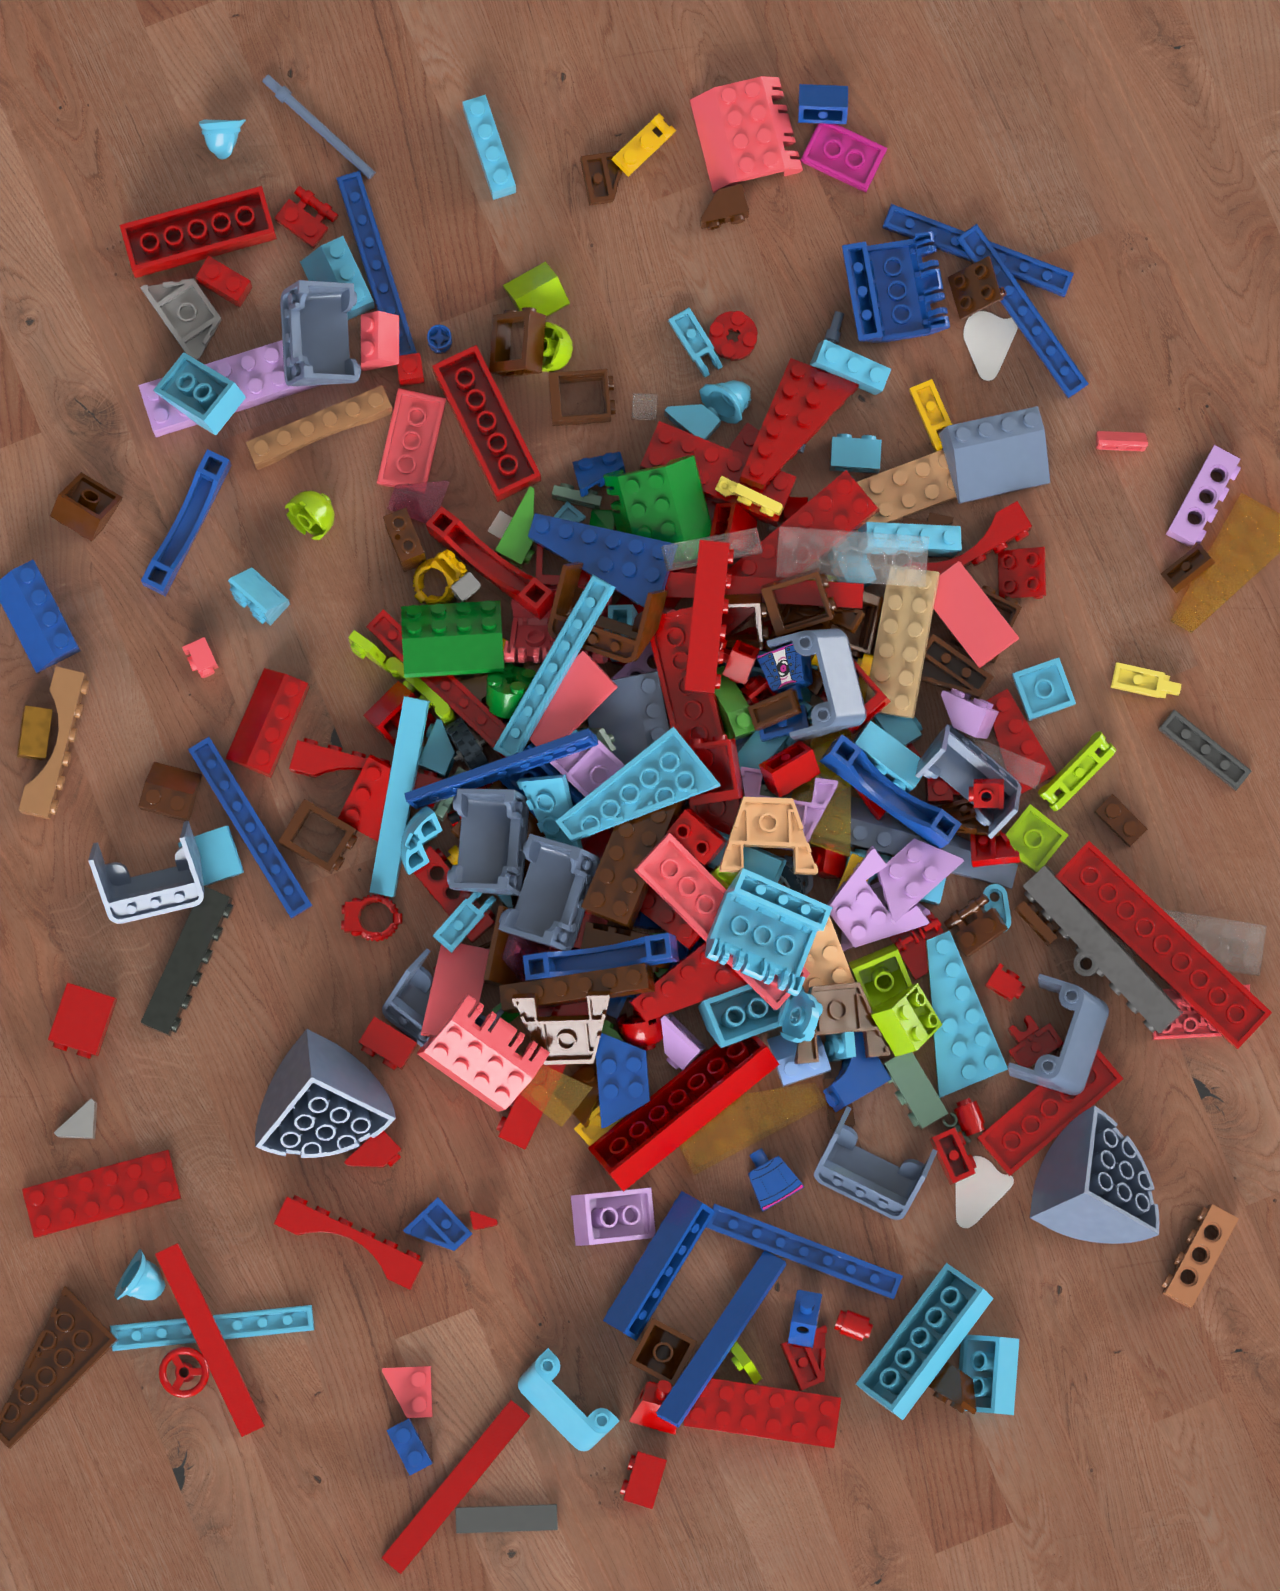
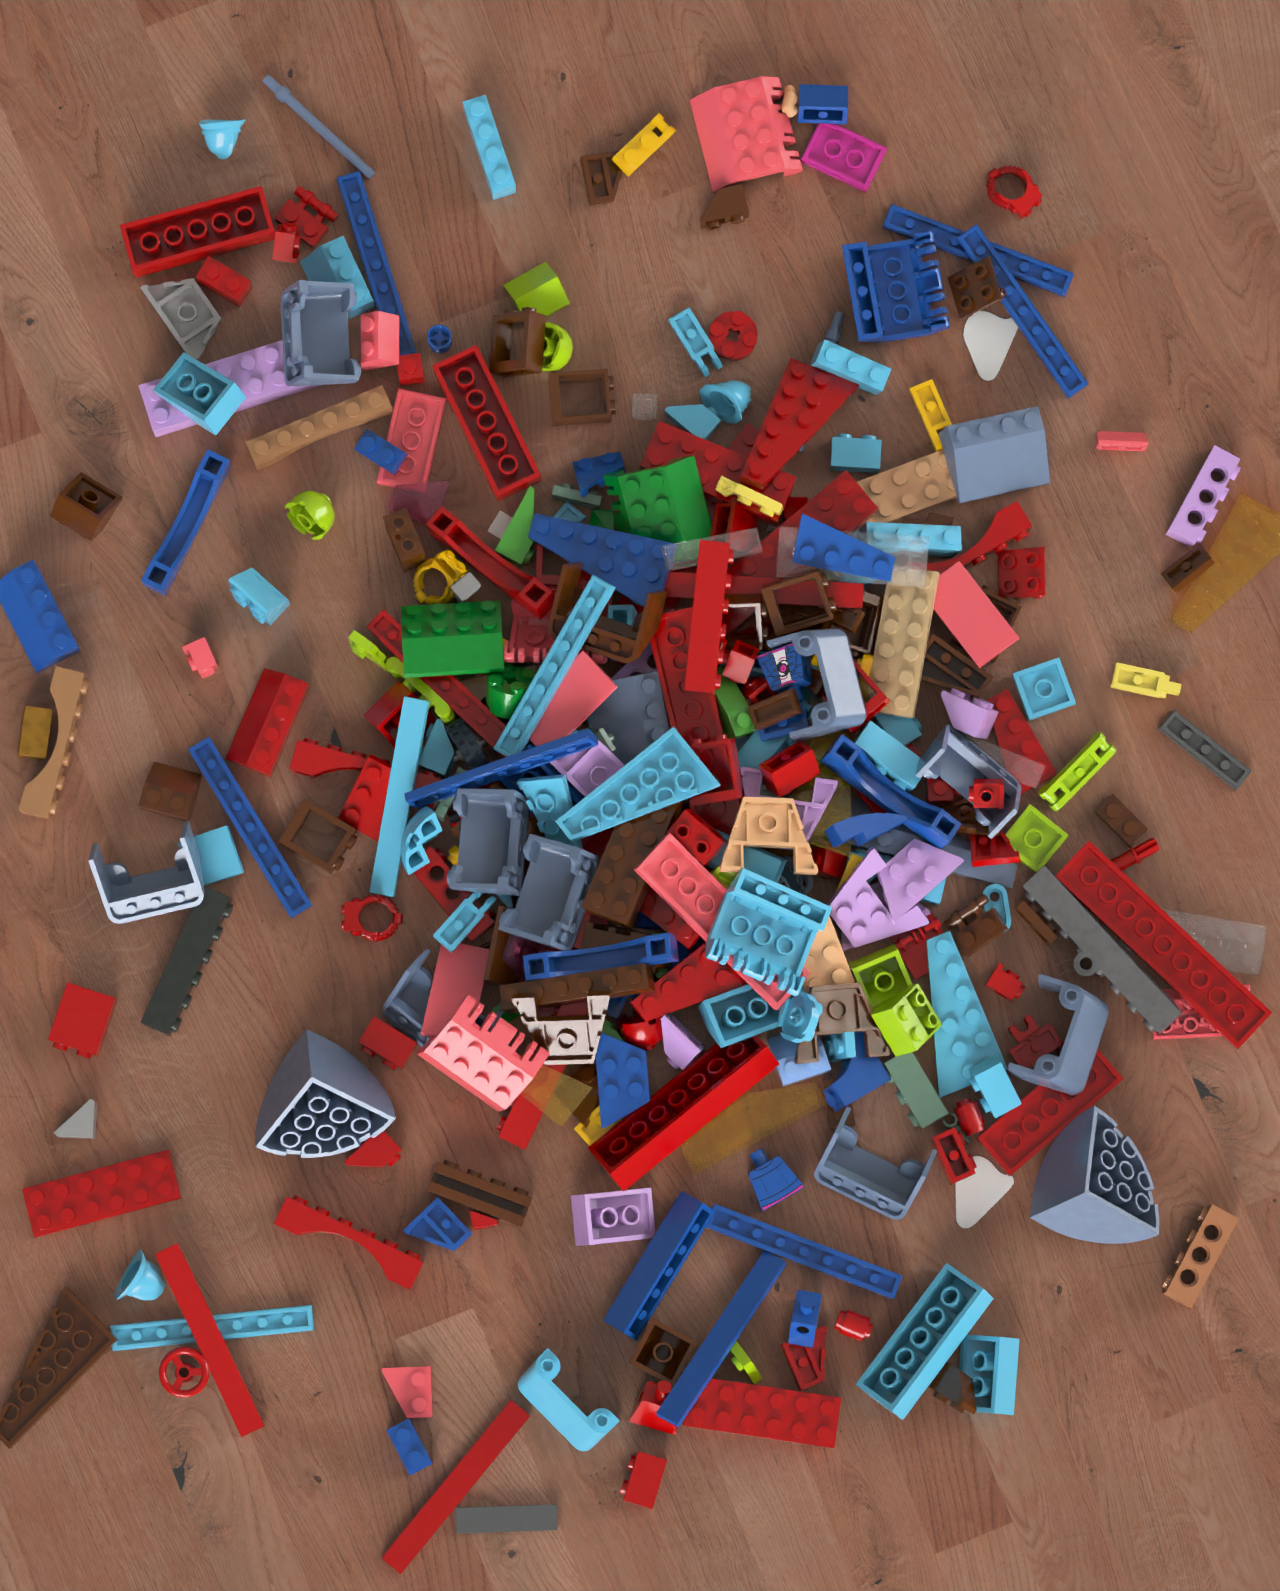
(286, 243): none -> red brick
(380, 451): none -> blue plate
(480, 1194): none -> reddish brown brick
(789, 101): none -> light nougat arm
(833, 550): none -> blue wing
(863, 828): none -> blue slope
(994, 1086): none -> medium azure brick
(1022, 205): none -> red piece
(1136, 854): none -> red axle

